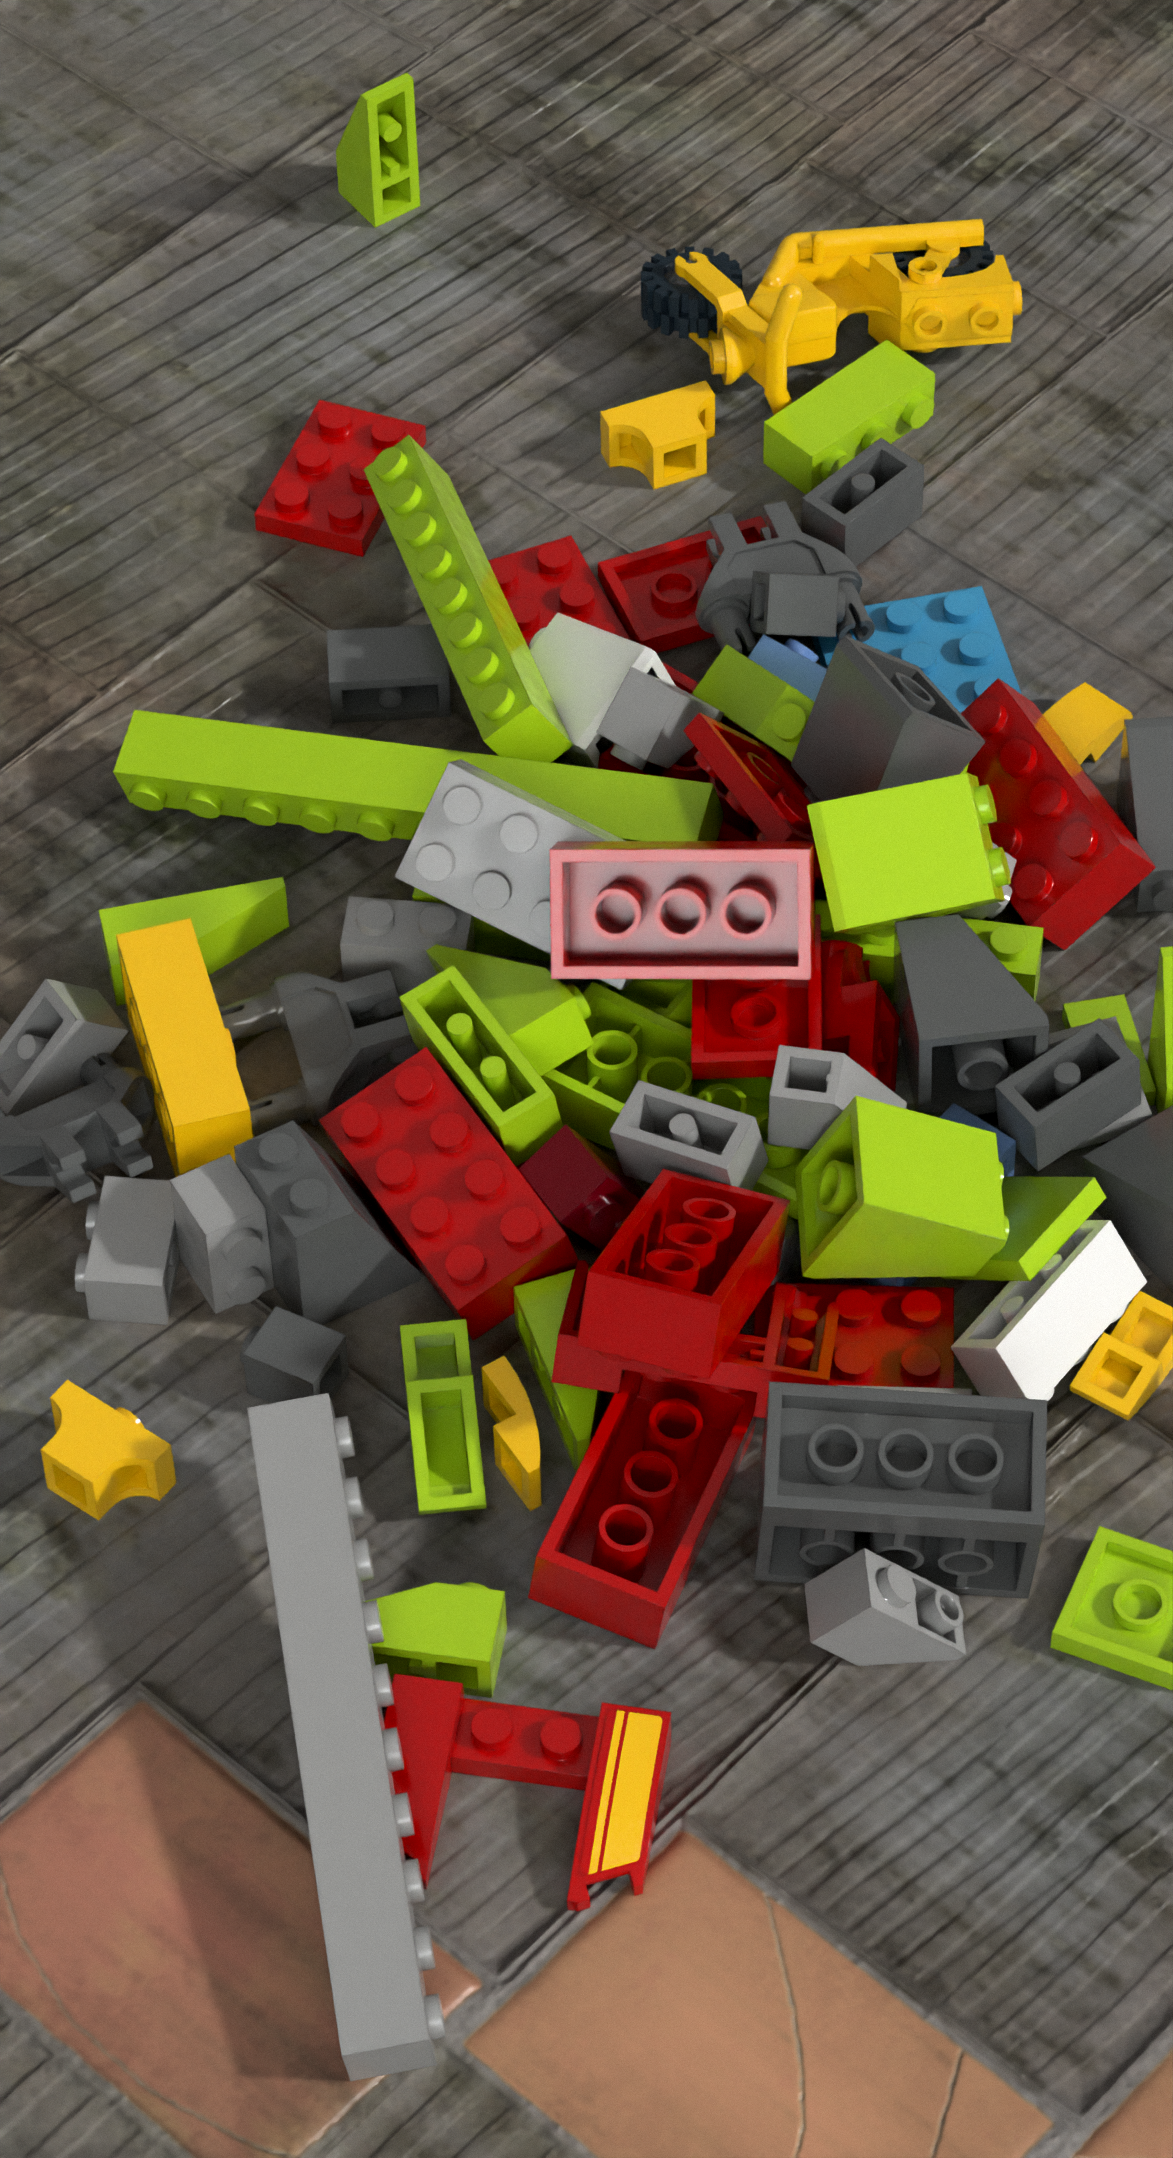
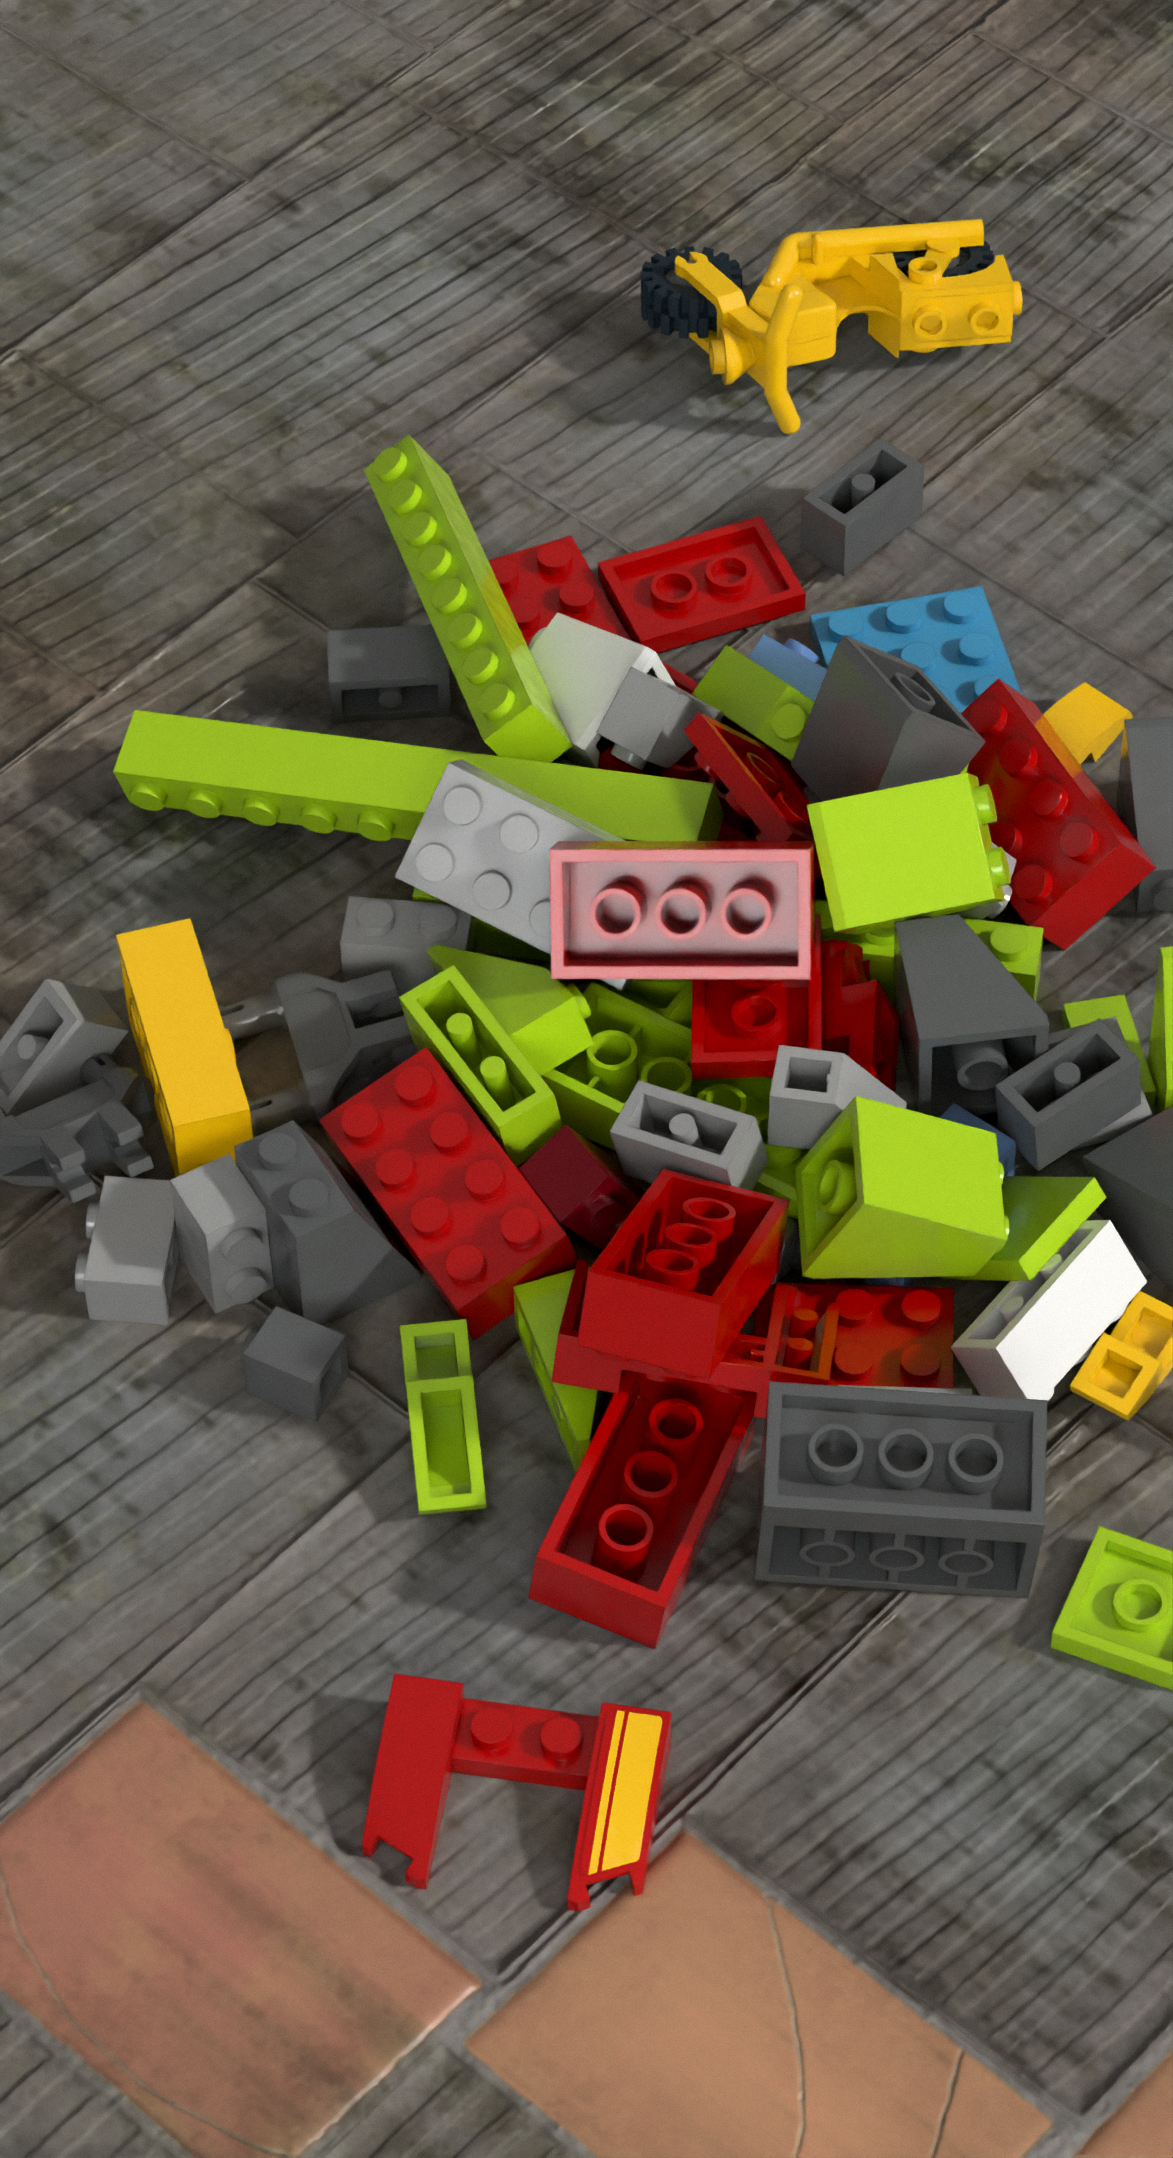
(102, 1454): yellow brick -> none
(224, 920): lime slope -> none
(322, 484): red plate -> none
(342, 1740): light grey brick -> none
(380, 153): lime slope -> none
(444, 1634): lime slope -> none
(516, 1431): yellow slope -> none
(661, 434): yellow brick -> none
(727, 594): dark grey connector -> none
(796, 603): dark grey brick -> none
(833, 423): lime brick -> none
(883, 1614): light grey slope -> none

